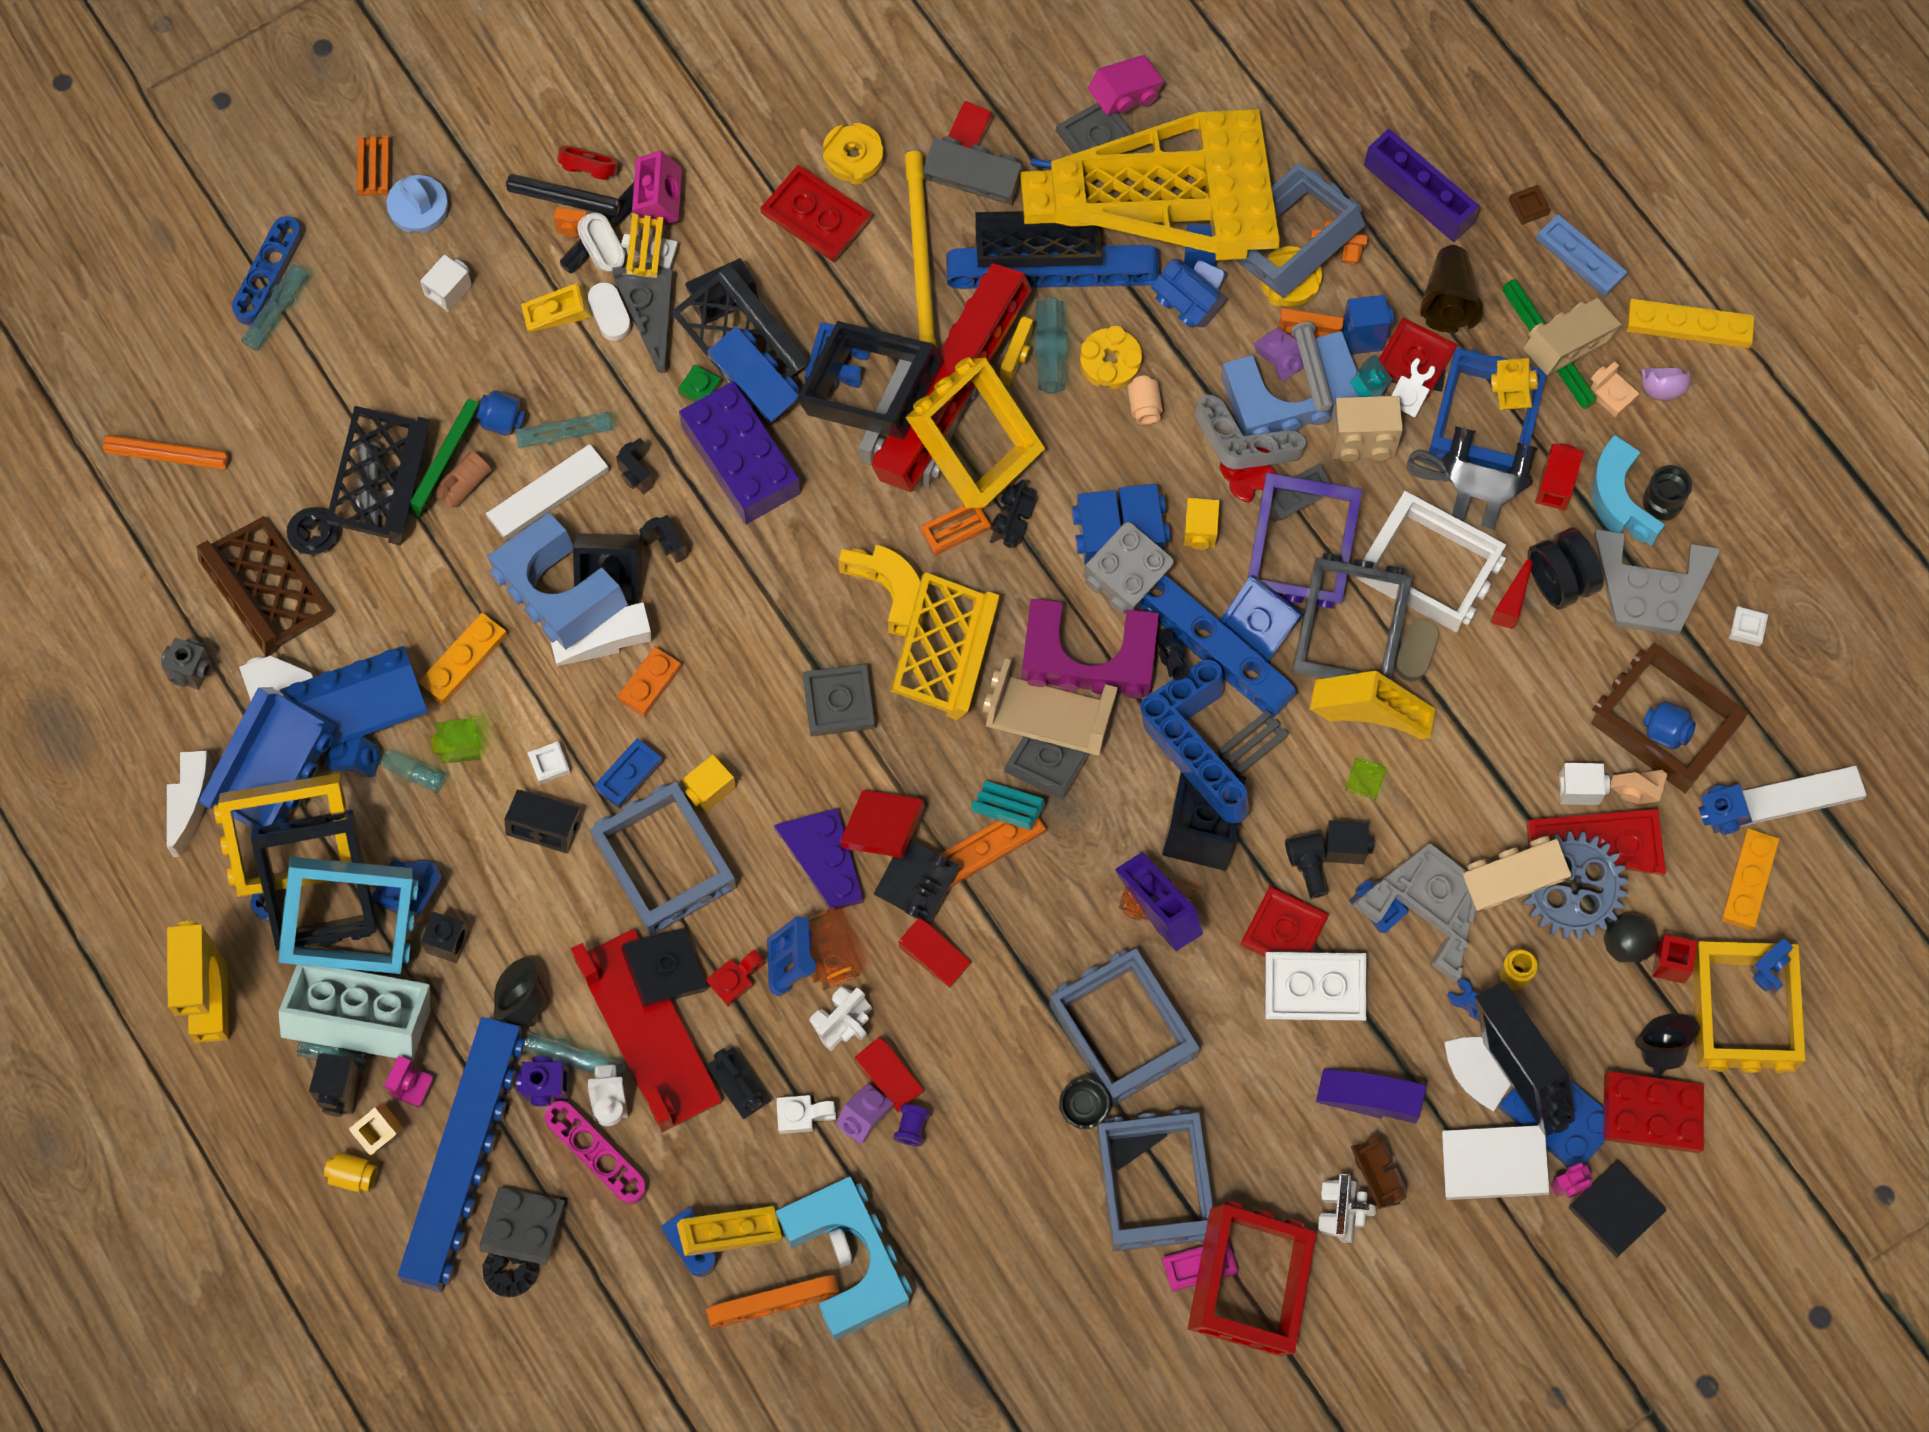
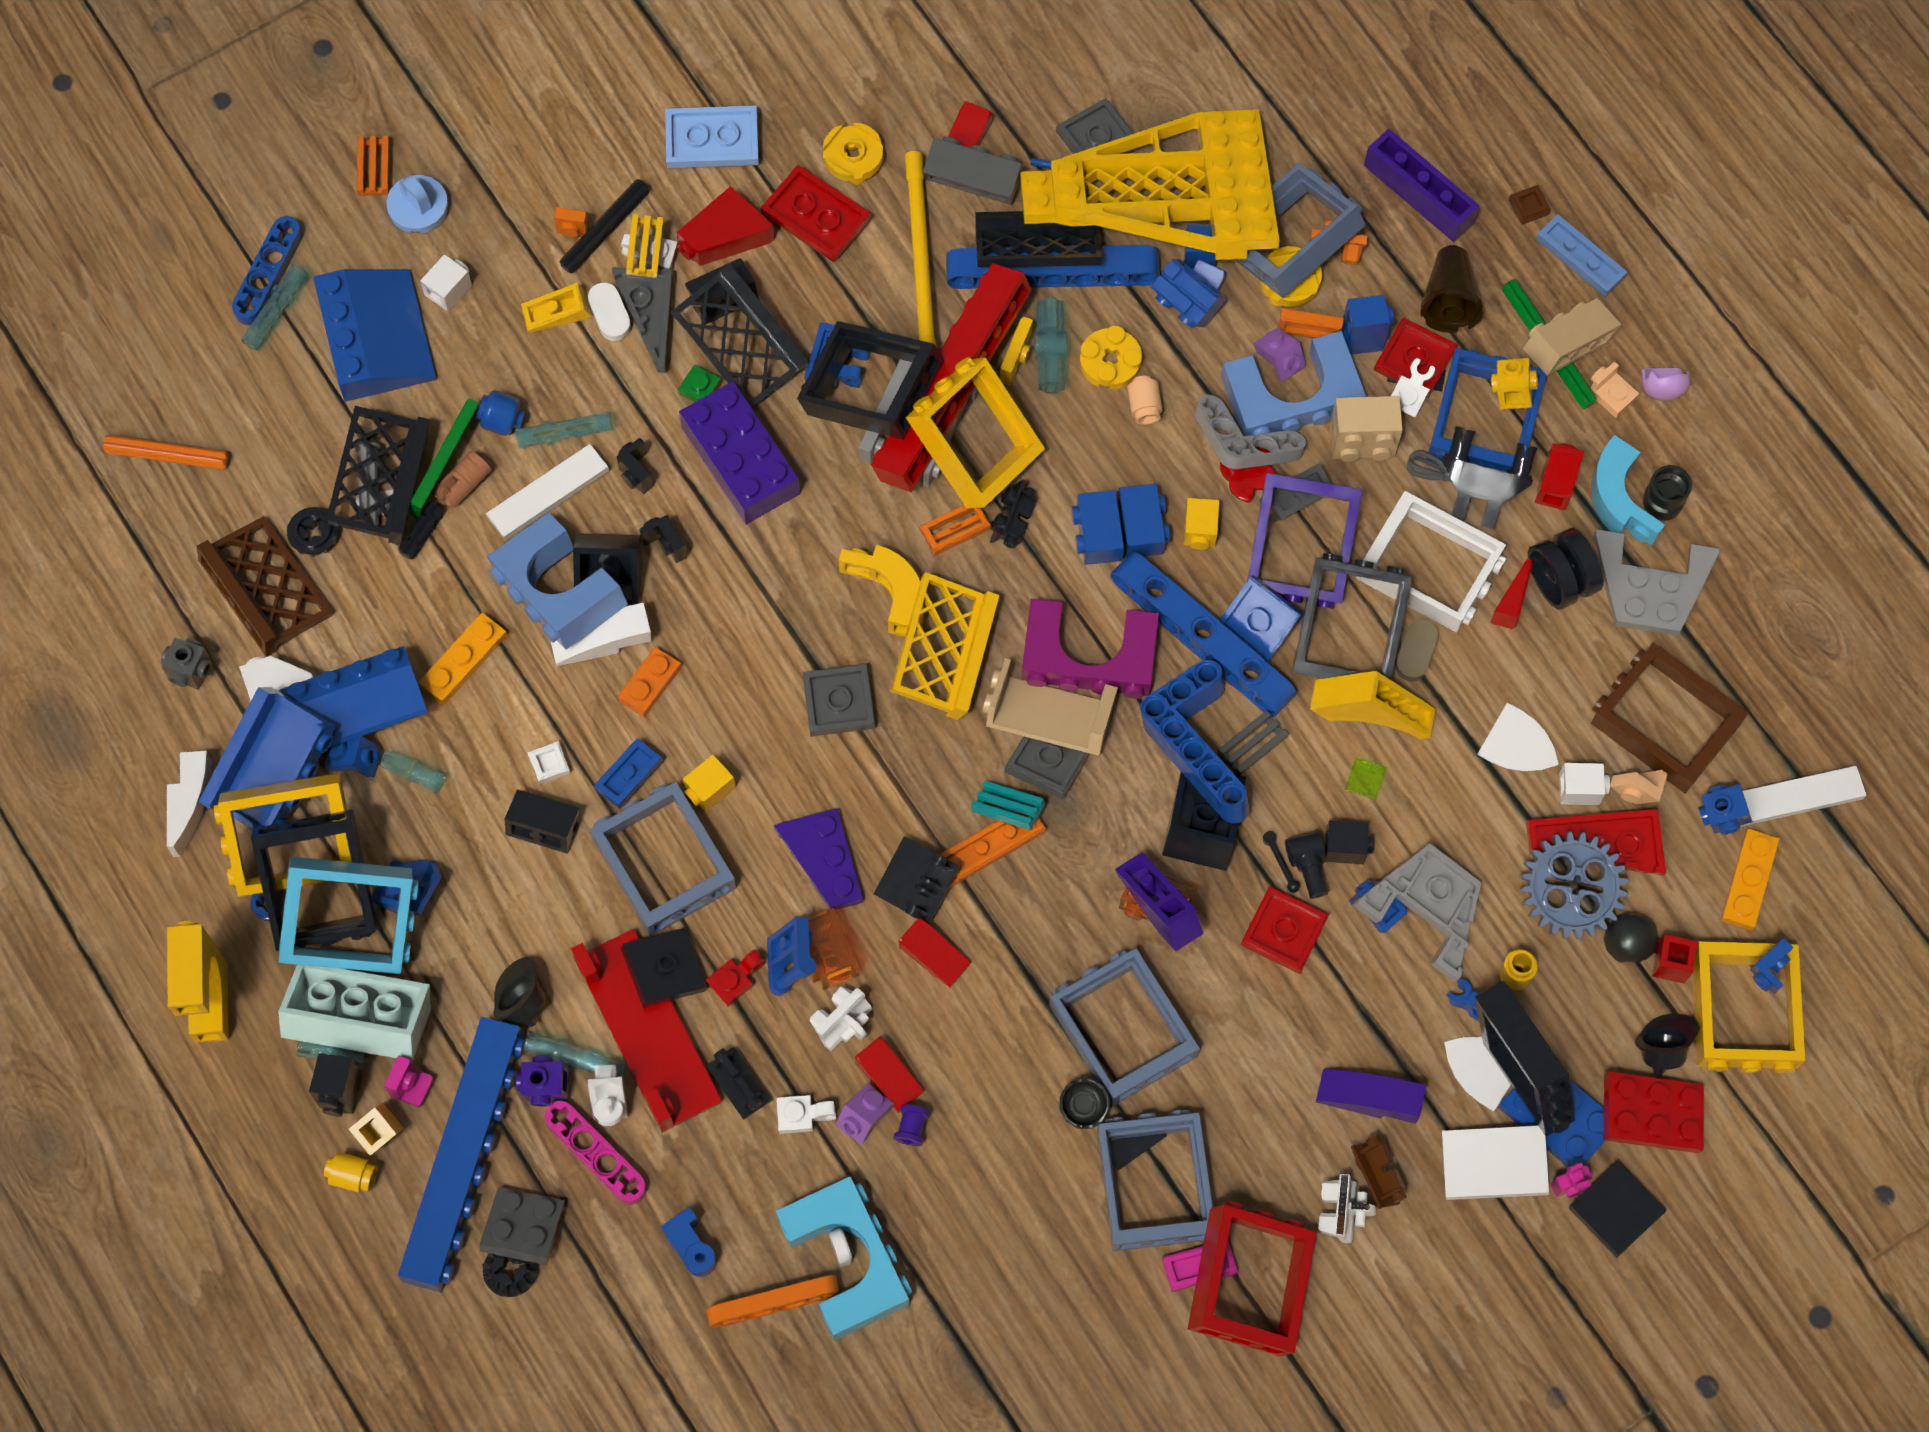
(374, 330): none -> blue slope
(421, 530): none -> black axle
(444, 937): black brick -> none
(456, 741): clear neon green brick -> none
(563, 195): black axle -> none
(578, 159): red plate -> none
(601, 242): white tile -> none
(657, 187): dark pink brick -> none
(711, 136): none -> light blue plate
(724, 229): none -> red slope
(729, 1231): yellow plate -> none
(754, 374): blue brick -> none
(882, 823): red tile -> none
(1125, 85): dark pink brick -> none
(1127, 568): light grey bracket -> none
(1172, 654): black pin -> none
(1269, 839): none -> black hinge
(1313, 365): light grey axle -> none
(1315, 986): white tile -> none
(1371, 378): teal plate -> none
(1516, 874): tan brick -> none
(1518, 742): none -> white sticker
(1669, 725): blue head -> none
(1690, 323): yellow plate -> none
(1748, 626): white tile -> none

